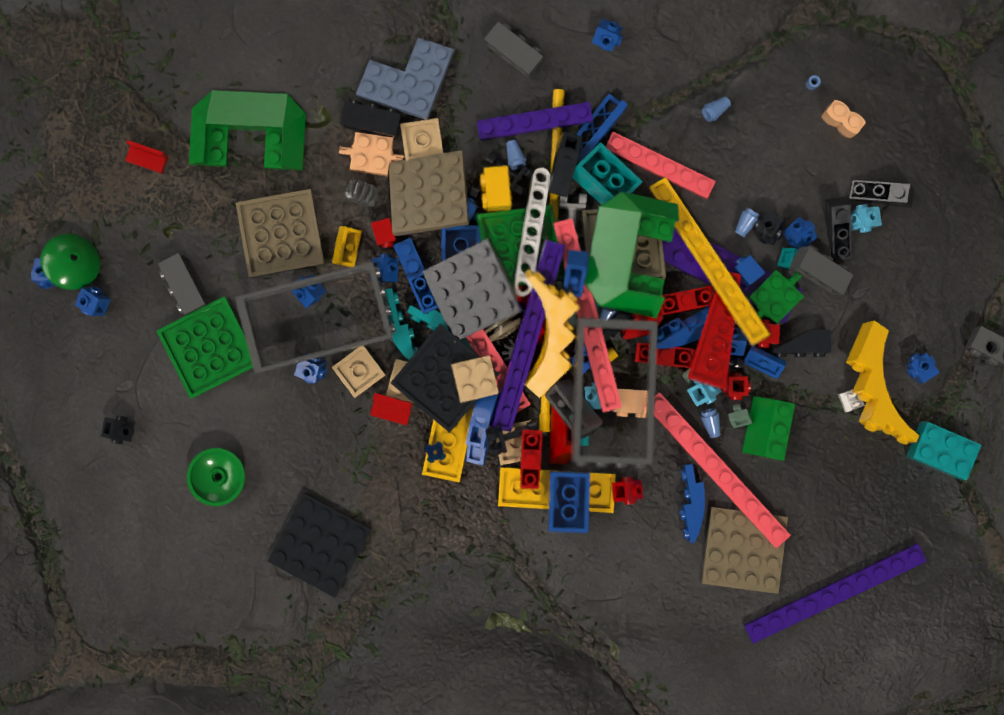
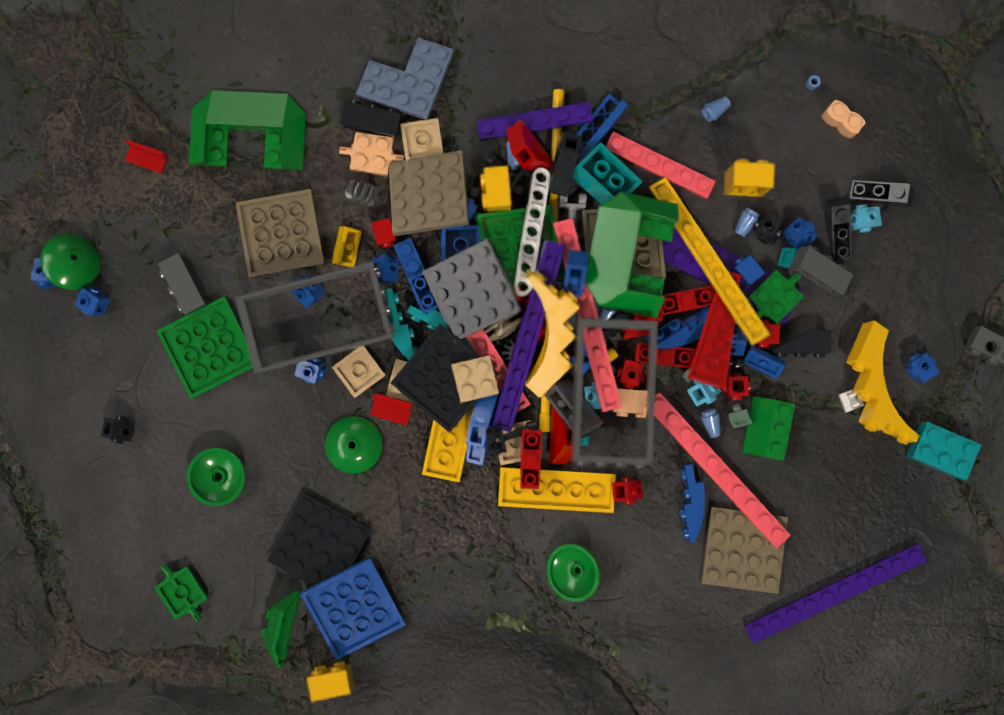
(181, 592): none -> green plate
(280, 627): none -> green wedge
(330, 681): none -> yellow brick
(353, 608): none -> blue plate
(367, 440): none -> green dish
(431, 456): clear blue plate -> none
(513, 49): dark grey brick -> none
(527, 148): none -> red slope
(564, 573): none -> green dish
(569, 501): blue brick -> none
(608, 35): blue brick -> none
(636, 368): none -> red brick
(749, 178): none -> yellow brick

